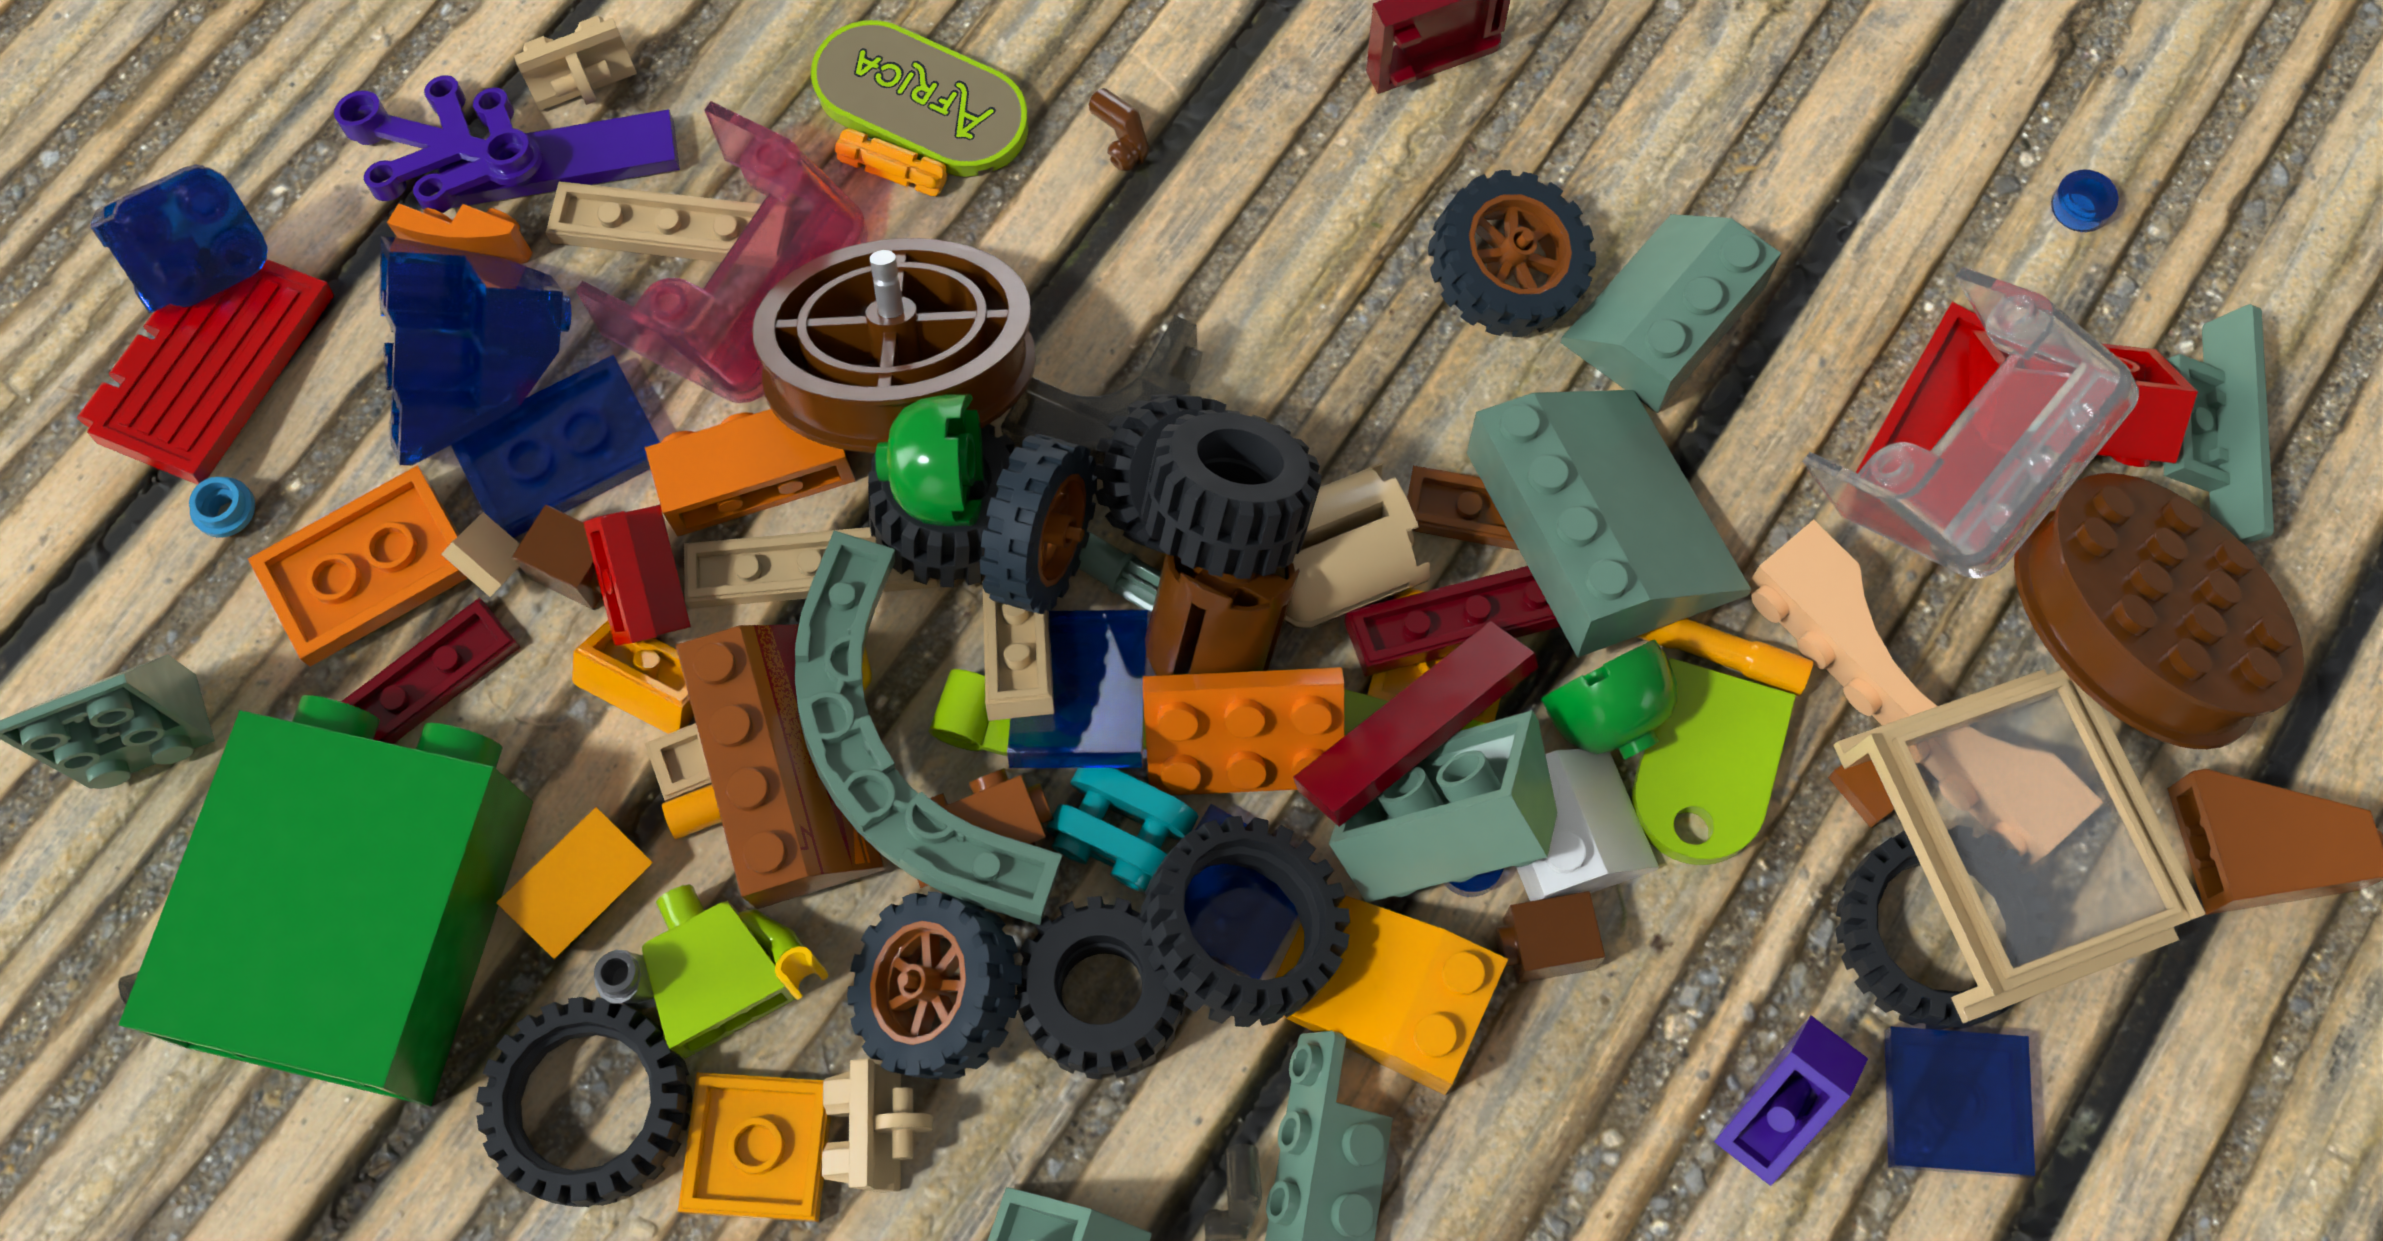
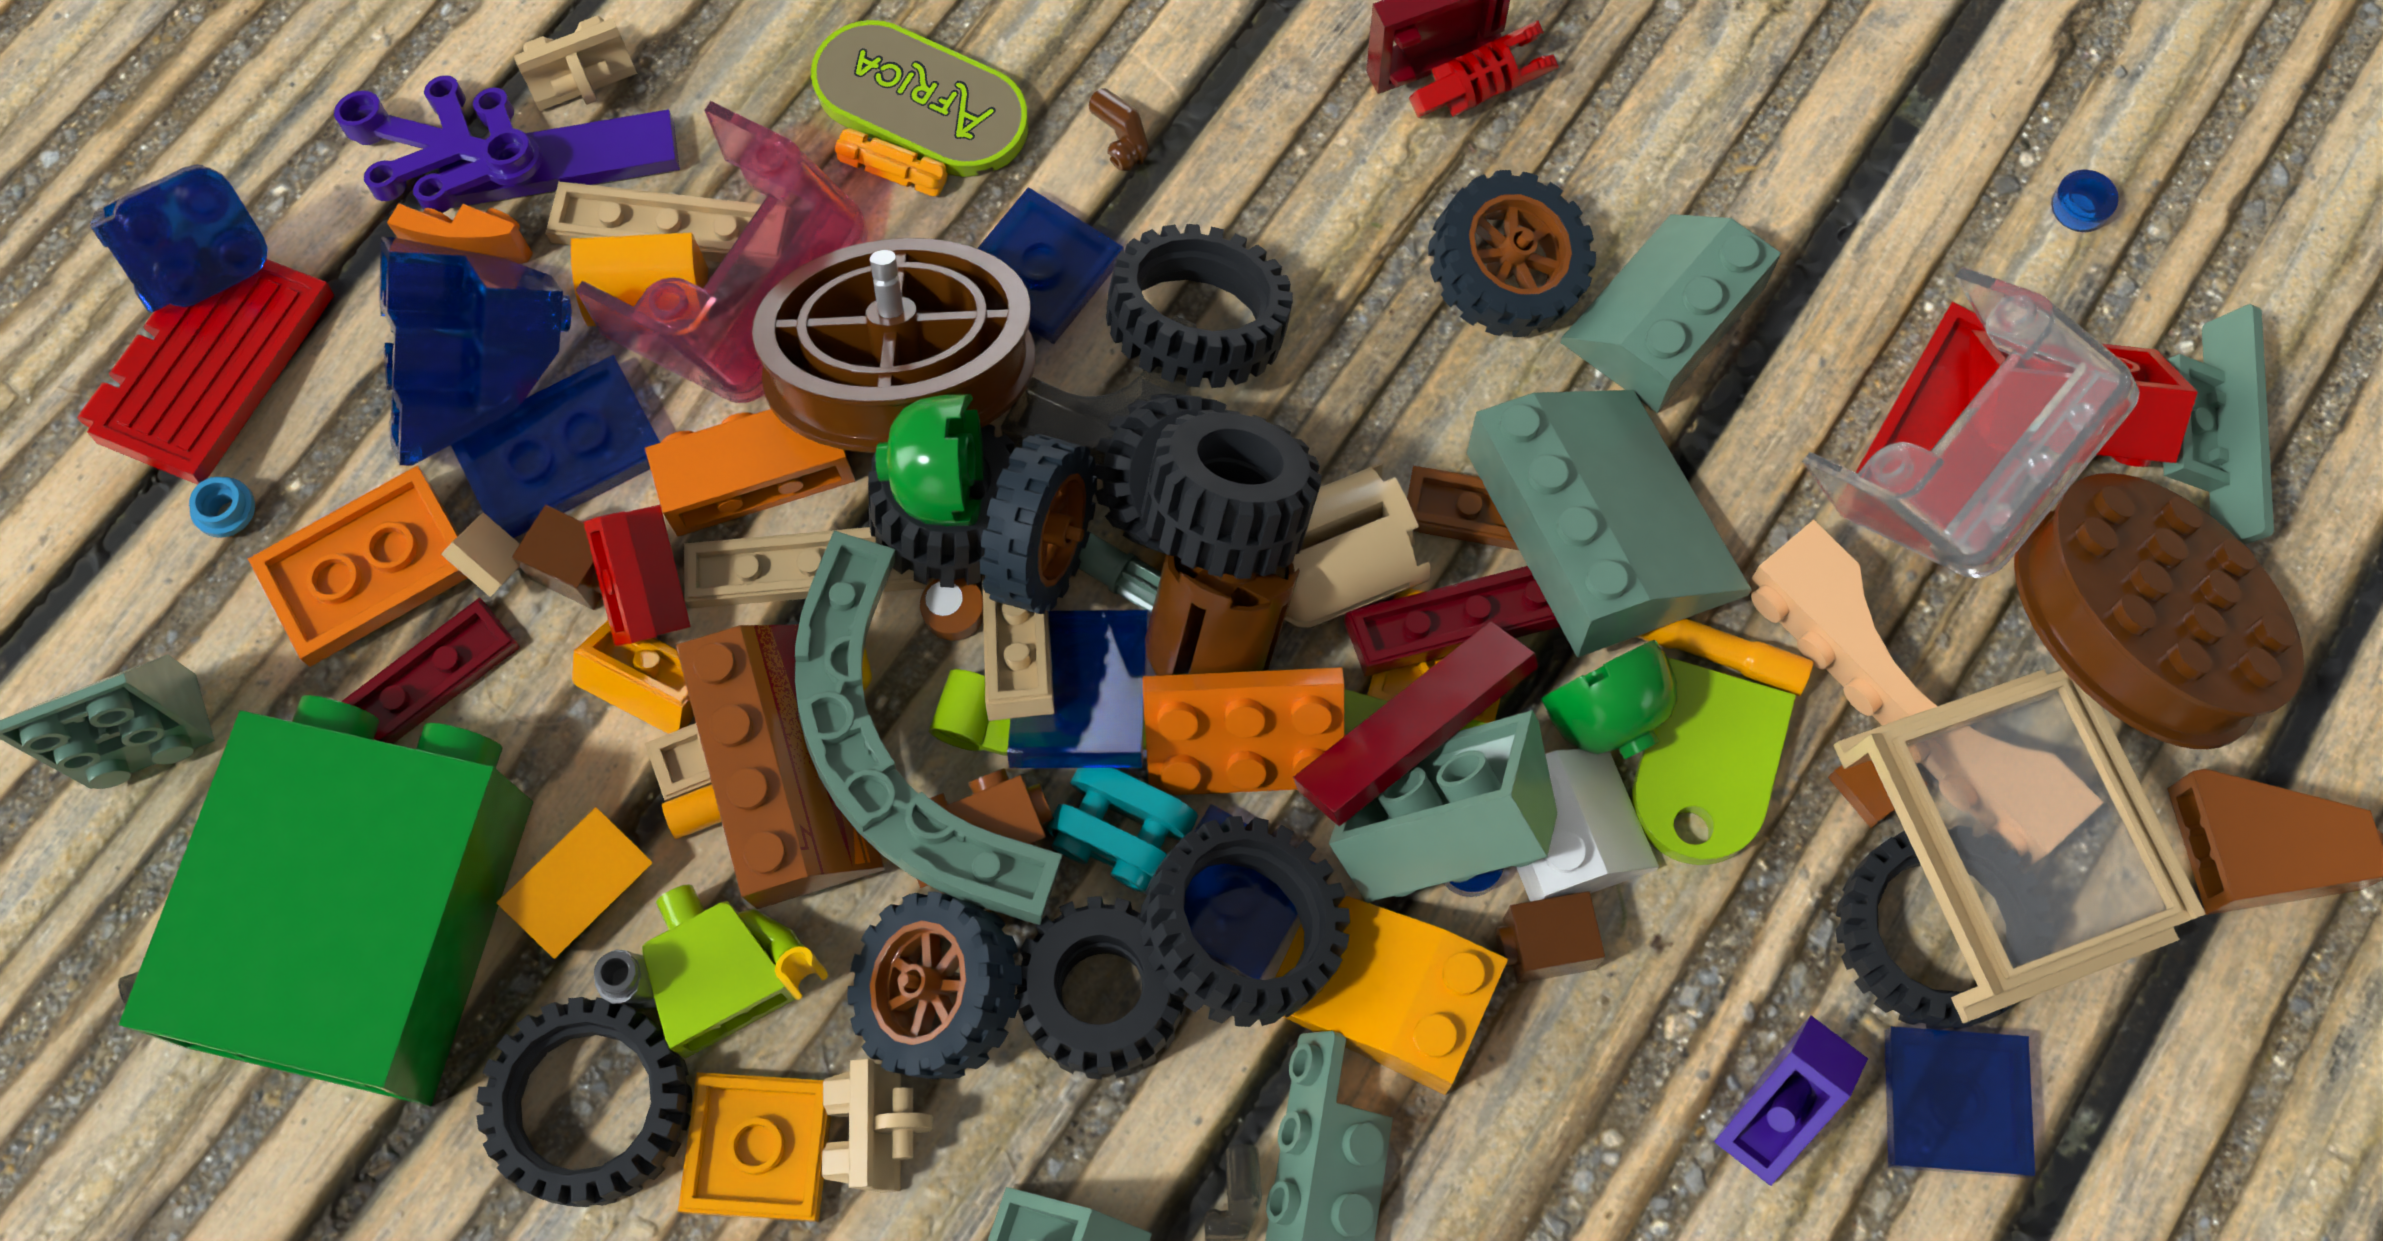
(633, 263): none -> light orange brick
(952, 611): none -> dark orange tile
(1055, 258): none -> clear blue tile
(1188, 349): none -> black tyre
(1482, 74): none -> red hinge

